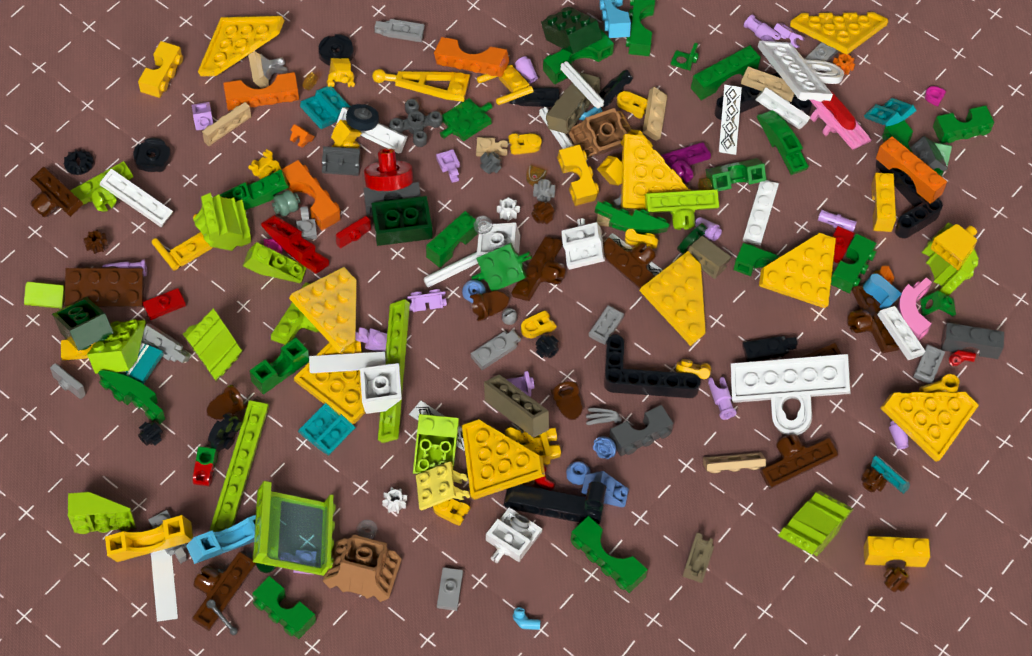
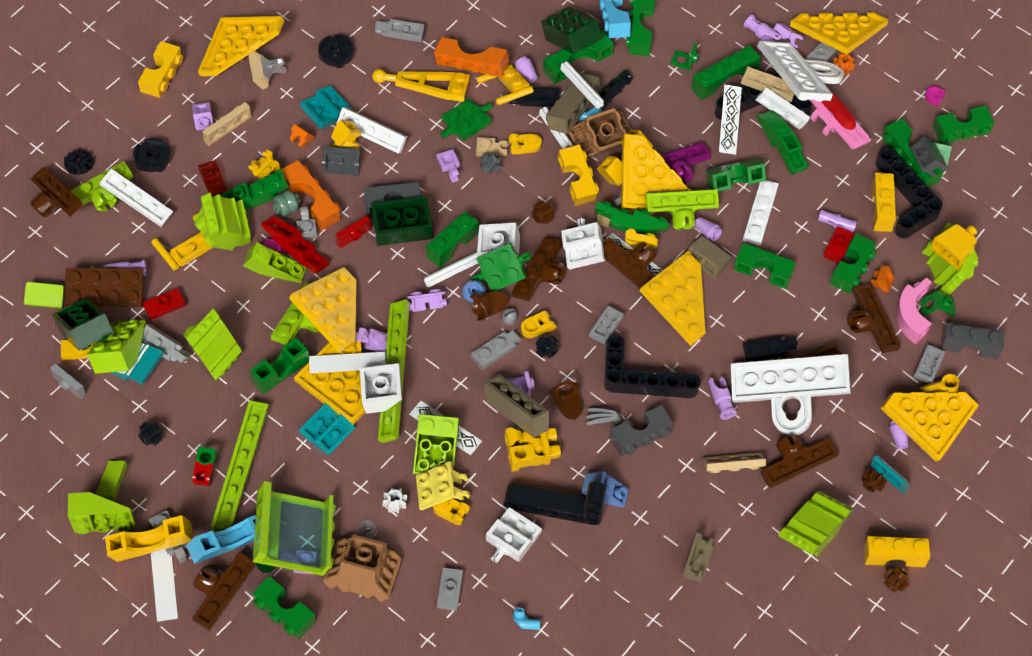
(95, 241): reddish brown gear -> none
(112, 479): none -> lime slope
(131, 390): green slope -> none
(211, 604): dark grey hinge -> none
(212, 178): none -> clear red slope
(223, 432): black plate -> none
(226, 403): reddish brown piece -> none
(281, 90): orange arch -> none
(310, 81): clear yellow tile -> none
(340, 72): yellow piece -> none
(362, 117): black wheel -> none
(388, 172): red piece -> none
(416, 122): dark grey gear -> none
(483, 220): clear plate -> none
(497, 460): yellow plate -> none
(508, 209): white gear -> none
(519, 523): light grey plate -> none
(535, 174): clear yellow tile -> none
(544, 190): light grey gear -> none
(545, 483): red arm -> none
(573, 476): medium blue plate -> none
(604, 447): medium blue plate -> none
(626, 101): yellow plate -> none
(626, 572): green arch -> none
(654, 113): tan plate -> none
(687, 366): yellow plate -> none
(692, 237): dark green tile -> none
(704, 184): clear yellow tile -> none
(803, 271): yellow plate -> none
(881, 290): dark azure leg -> none
(891, 112): teal slope -> none
(901, 333): white plate -> none
(927, 181): orange arch -> none
(960, 356): red arm -> none

